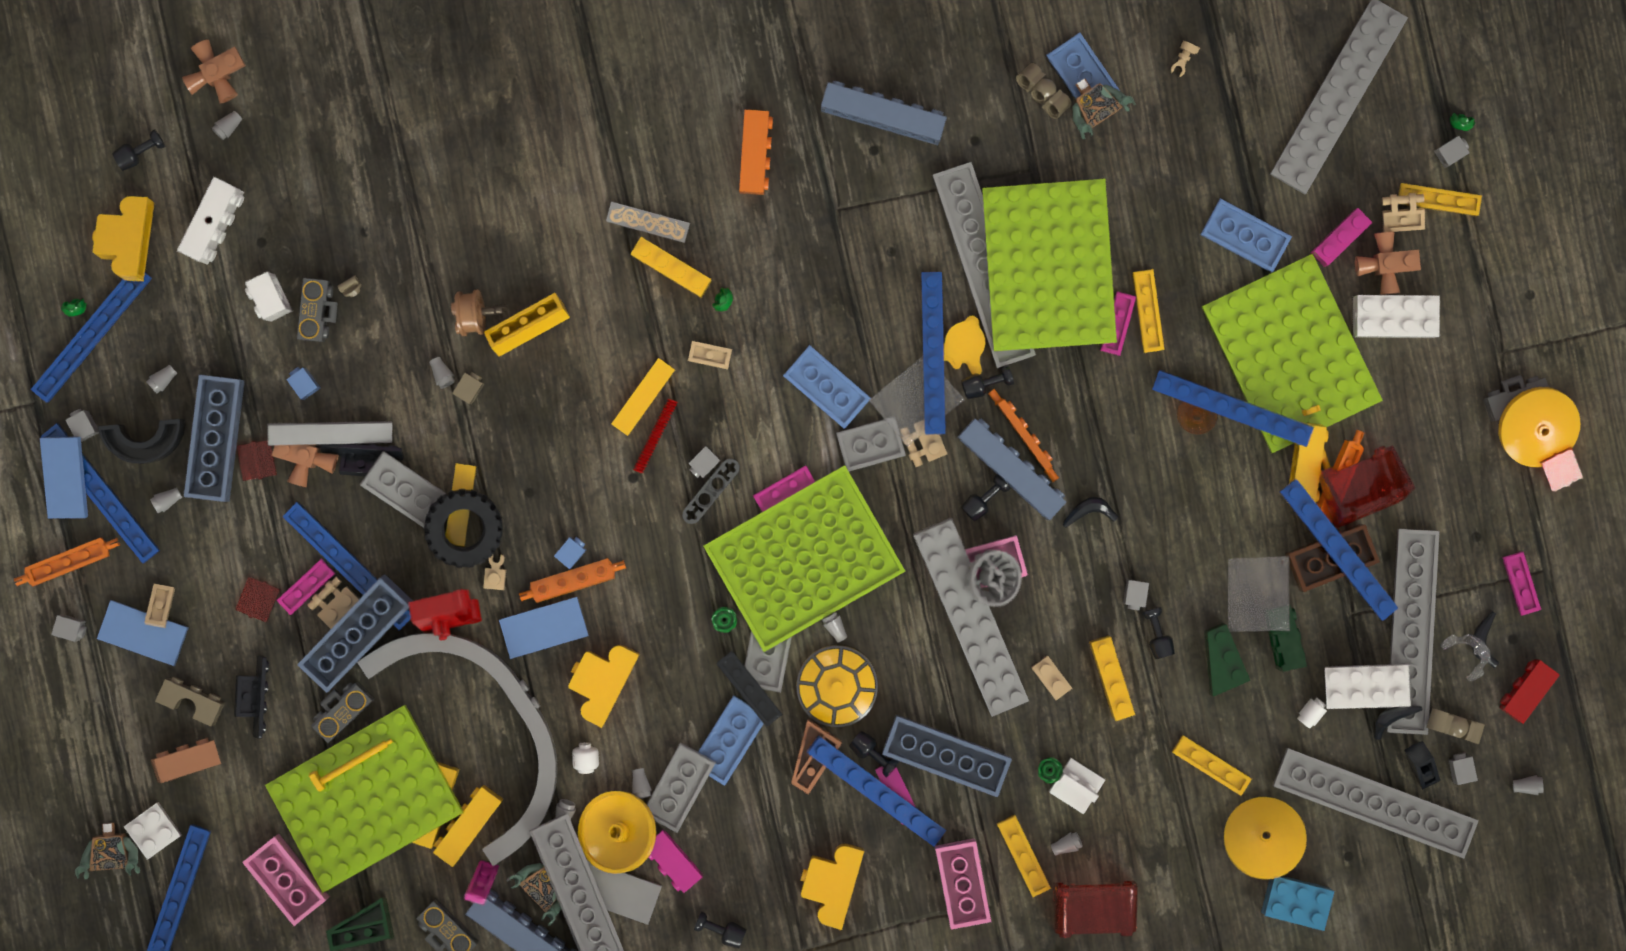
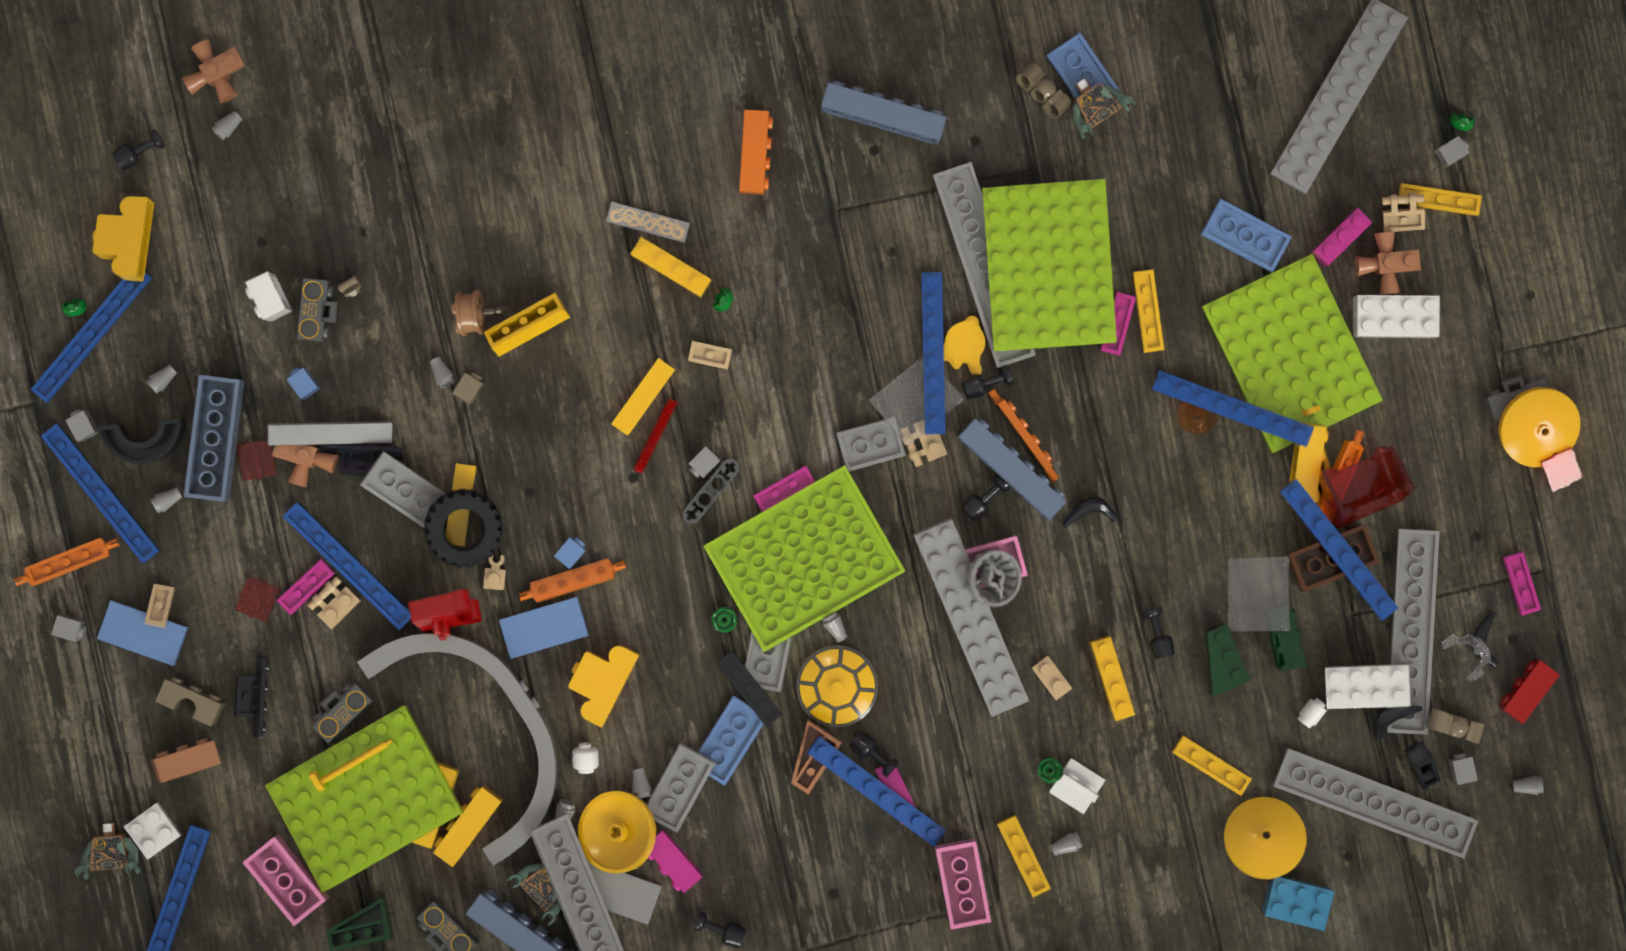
(64, 477): medium blue tile -> none
(211, 221): white brick -> none
(355, 633): sand blue brick -> none
(481, 882): dark pink tile -> none
(827, 386): medium blue tile -> none
(832, 883): yellow brick -> none
(946, 755): sand blue brick -> none
(1095, 908): clear red windscreen -> none
(1135, 594): light grey brick -> none
(1188, 49): tan piece -> none

